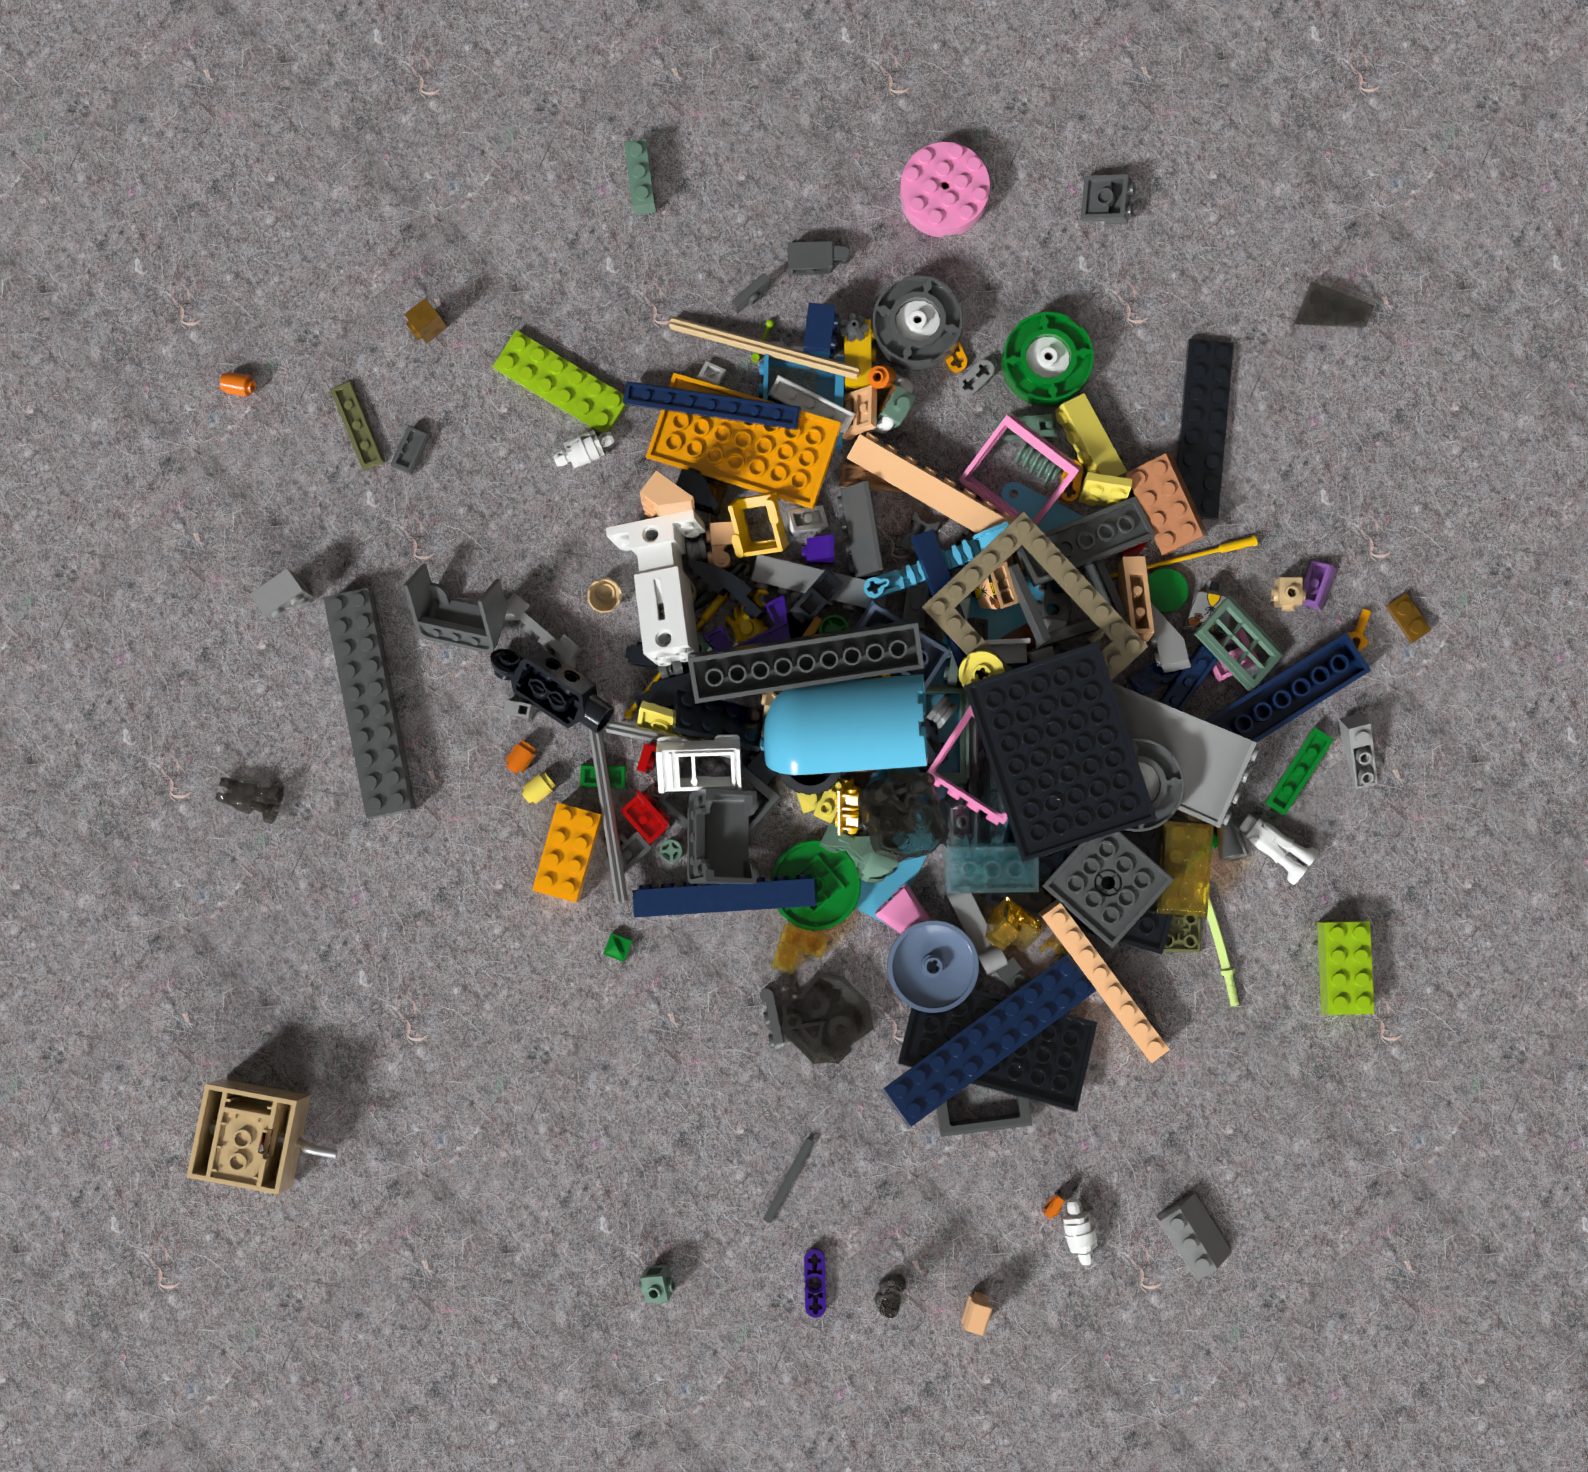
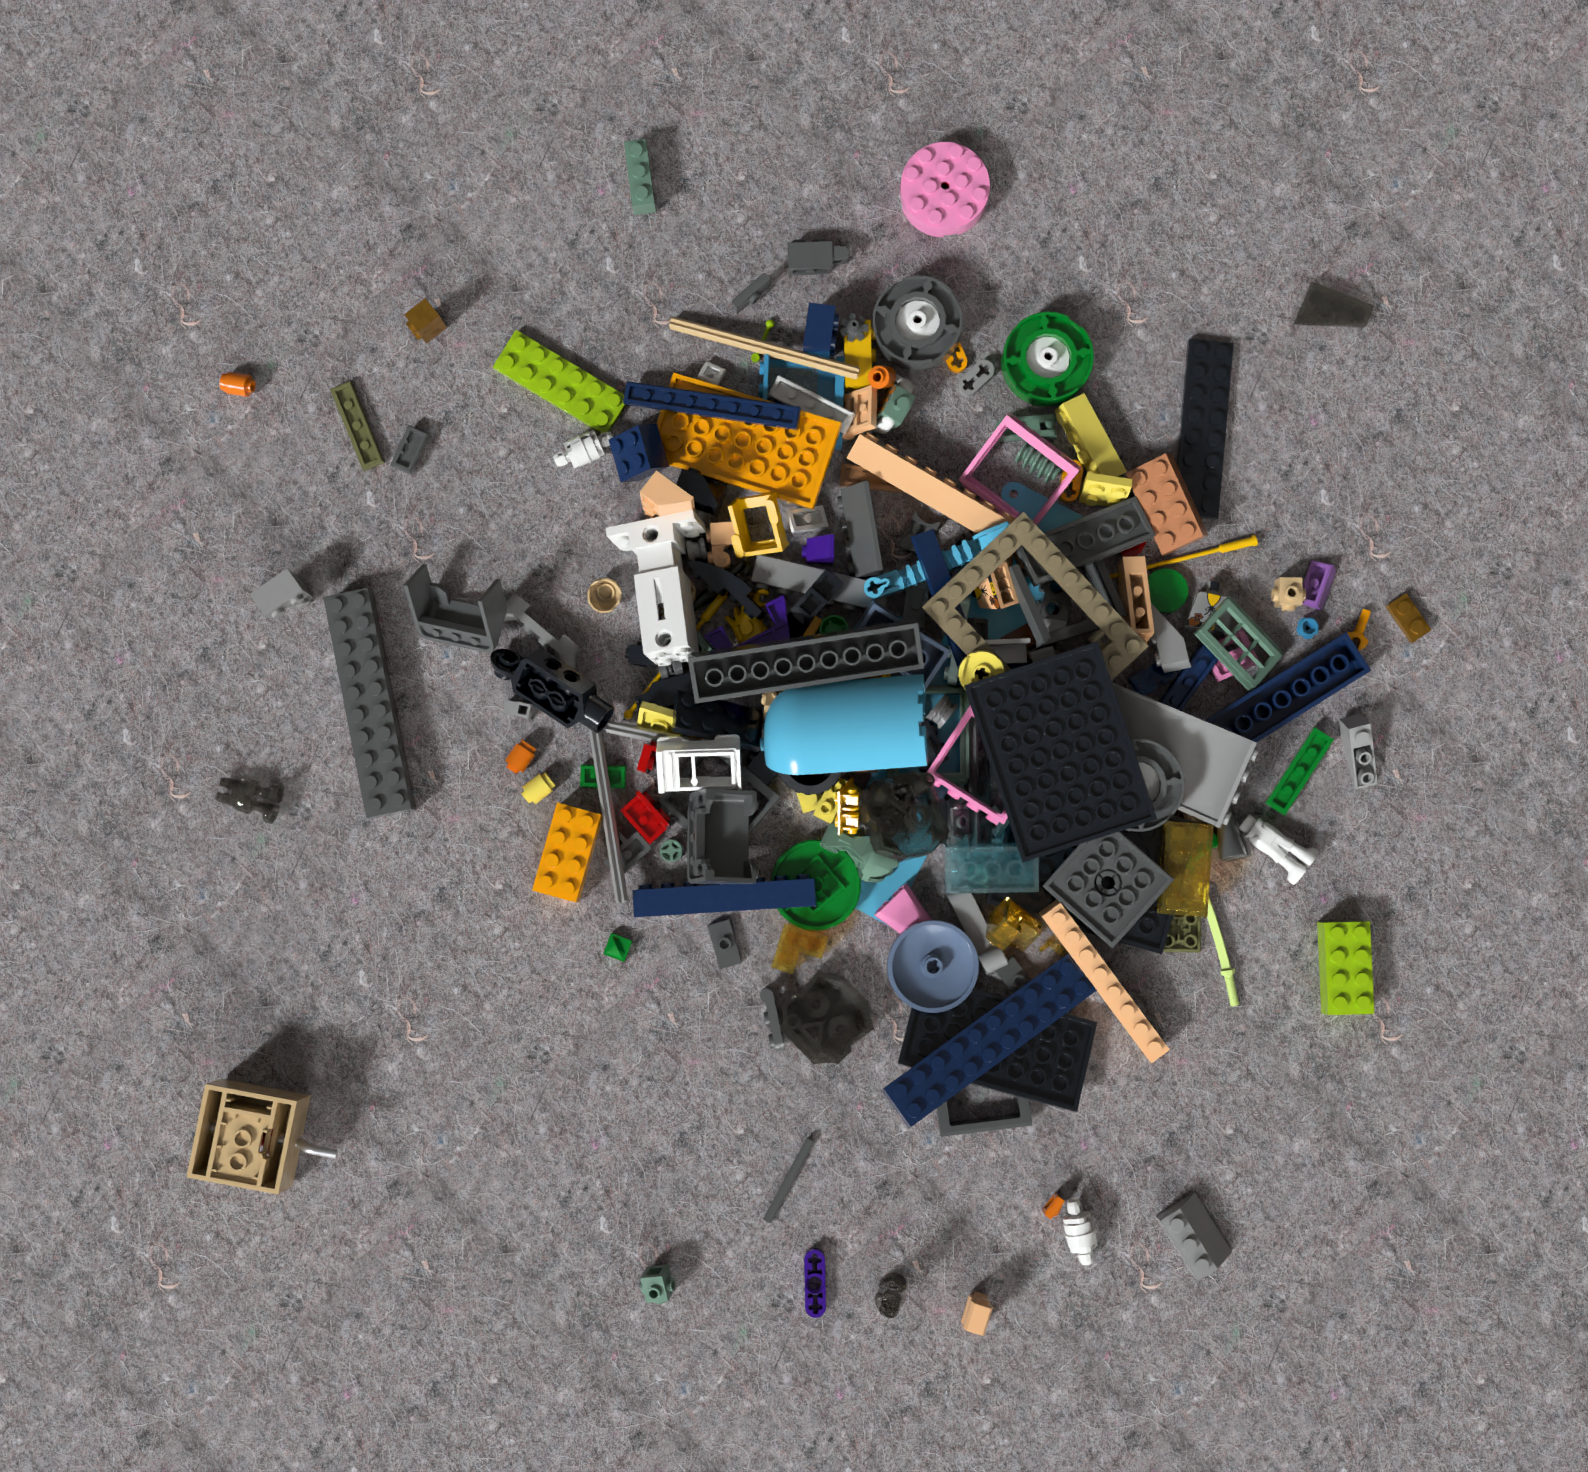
(638, 452): none -> dark blue brick
(724, 944): none -> dark grey plate
(998, 830): none -> dark grey tile
(1107, 198): dark grey plate -> none
(1311, 623): none -> dark azure plate

